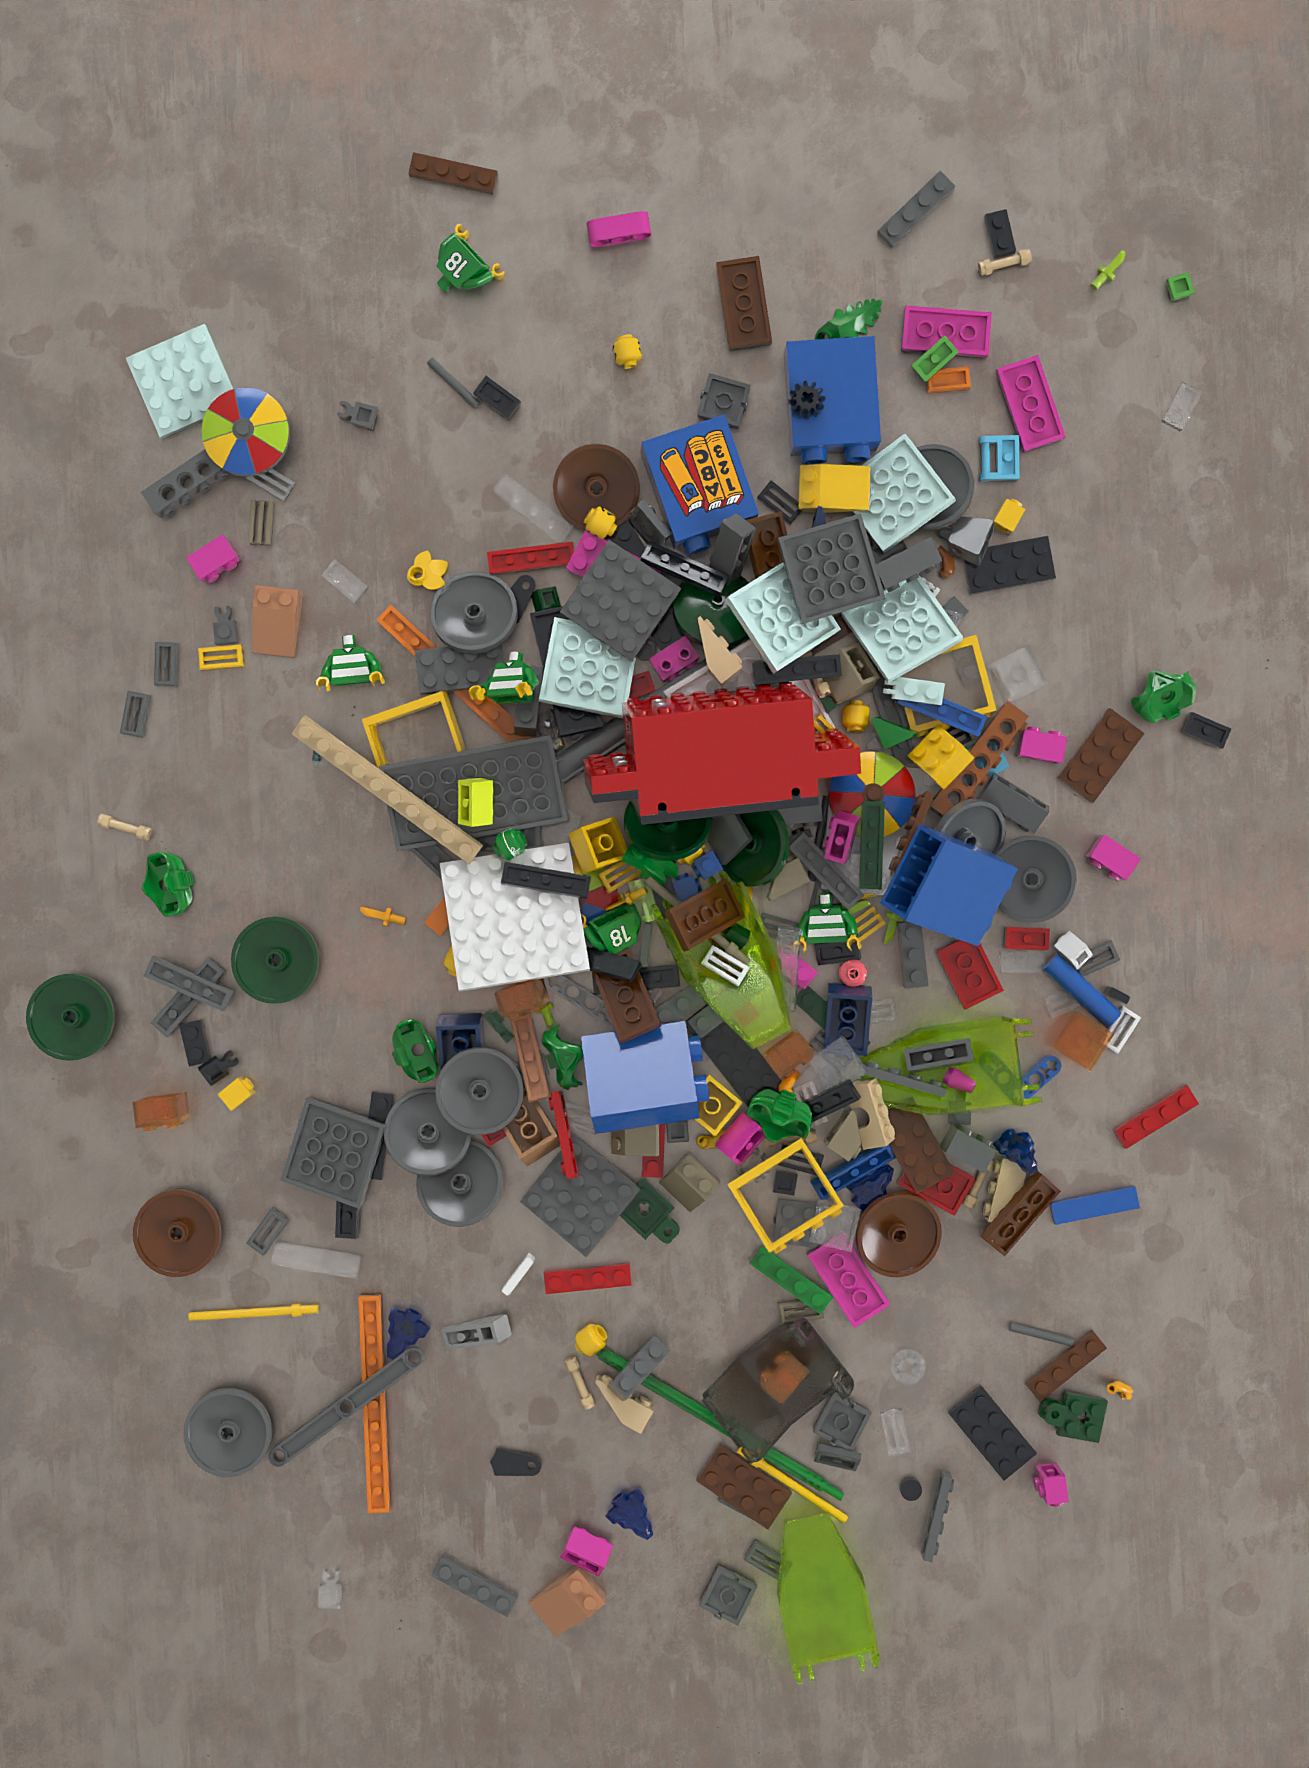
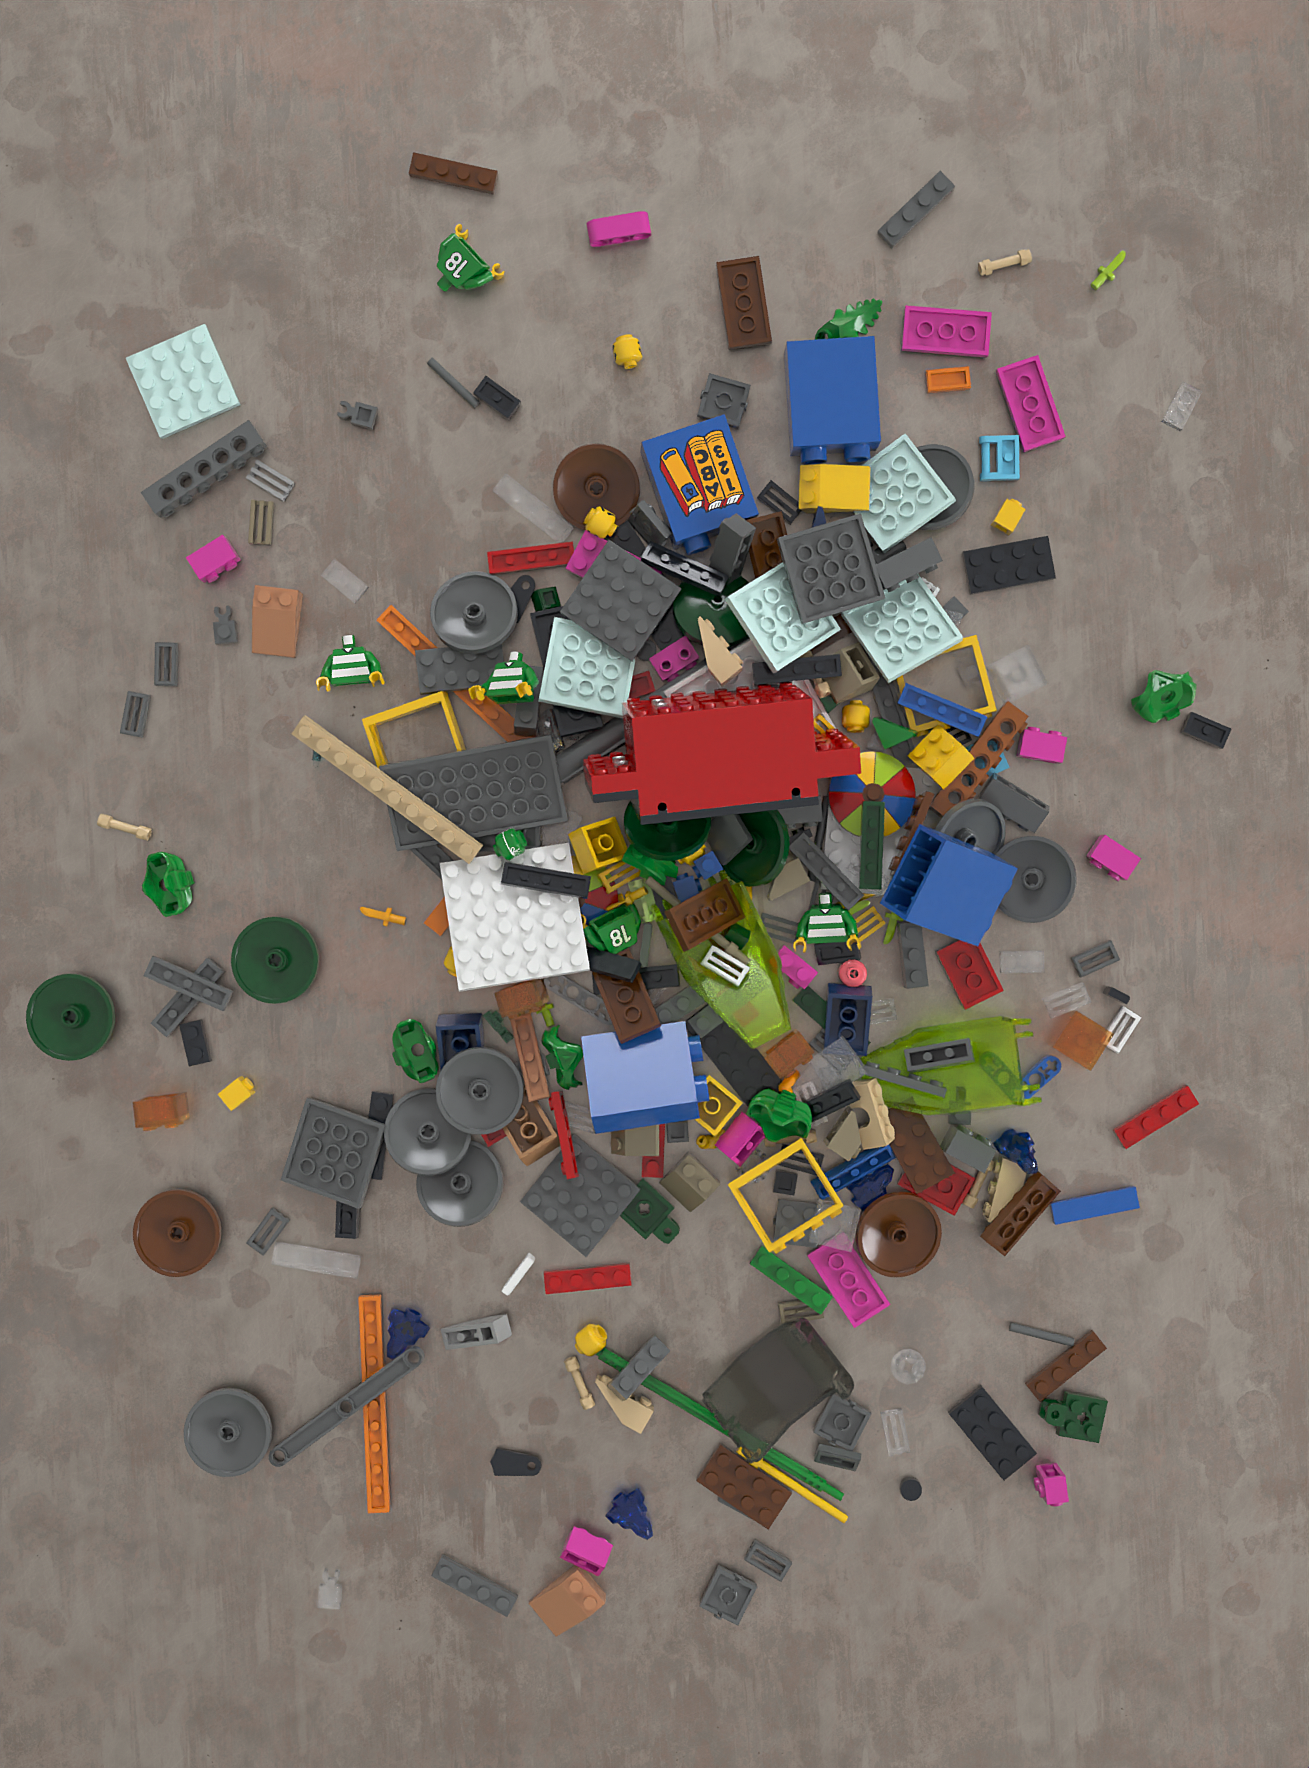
(216, 1069): black plate -> none
(239, 656): yellow tile -> none
(245, 432): dish -> none
(295, 1310): yellow bar -> none
(429, 569): yellow plate -> none
(475, 802): neon yellow brick -> none
(783, 1376): clear orange brick -> none
(788, 950): clear tile -> none
(807, 392): black gear -> none
(822, 1597): clear neon green windscreen -> none
(841, 837): dark pink brick -> none
(916, 690): light aqua hinge -> none
(934, 358): bright green plate -> none
(939, 1507): dark grey plate -> none
(947, 563): dark orange arm -> none
(958, 1080): dark pink cone -> none
(969, 538): torso -> none
(1000, 233): black plate -> none
(1027, 938): red plate -> none
(1073, 950): white brick -> none
(1081, 990): blue brick -> none
(1101, 755): reddish brown plate -> none
(1124, 1389): light orange arm -> none
(1180, 286): bright green plate -> none

